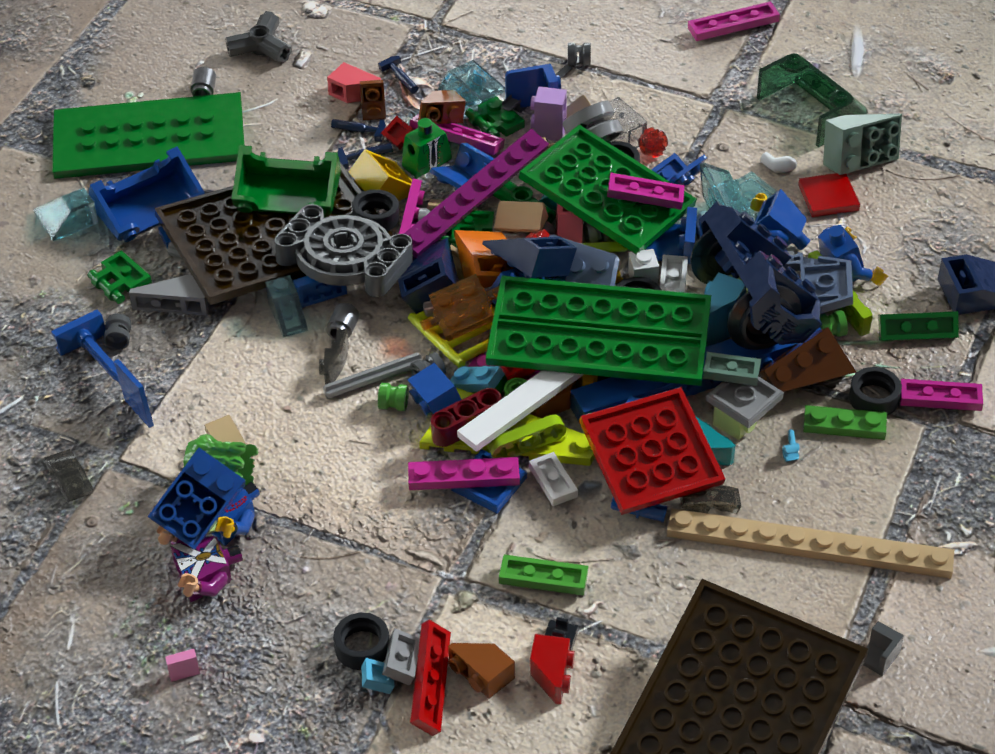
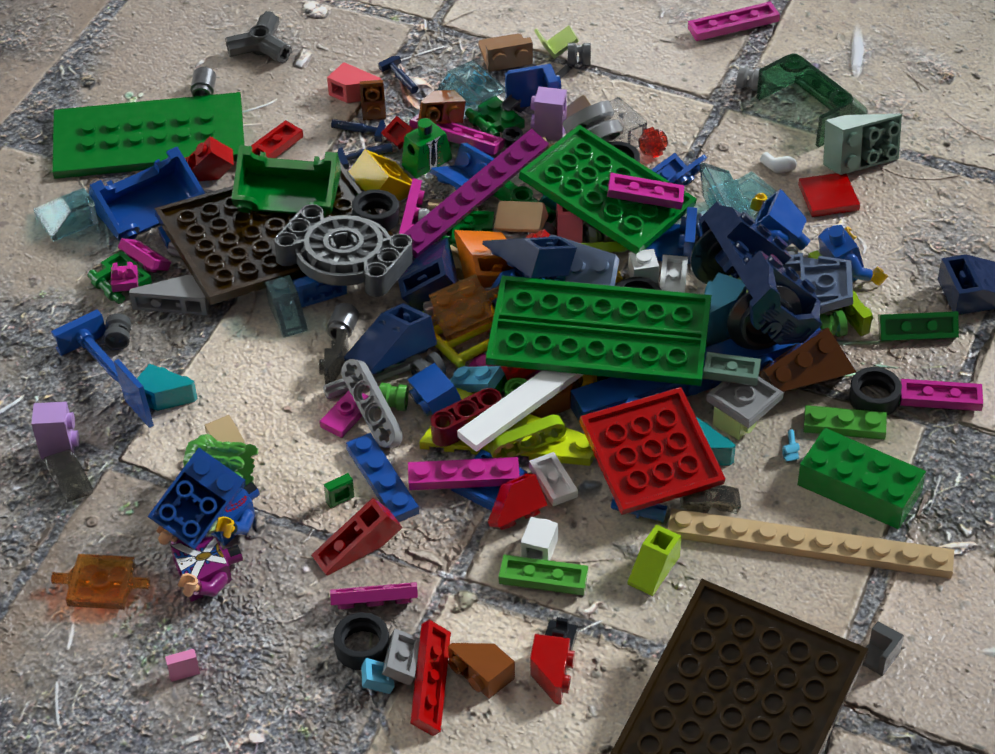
(54, 428): none -> lavender brick
(100, 581): none -> clear orange plate
(124, 277): none -> dark pink tile
(140, 252): none -> dark pink plate
(166, 388): none -> teal slope
(210, 160): none -> red slope
(278, 140): none -> red plate
(339, 490): none -> green tile
(342, 416): none -> dark pink plate
(357, 537): none -> red slope
(369, 405): none -> light grey beam
(374, 595): none -> dark pink plate
(382, 477): none -> blue plate
(394, 338): none -> dark blue slope
(506, 51): none -> medium nougat bracket
(511, 135): none -> black bush
(517, 499): none -> red slope
(539, 539): none -> white brick
(559, 42): none -> yellowish green bracket
(655, 560): none -> lime slope
(747, 78): none -> light grey wheel
(861, 478): none -> green brick

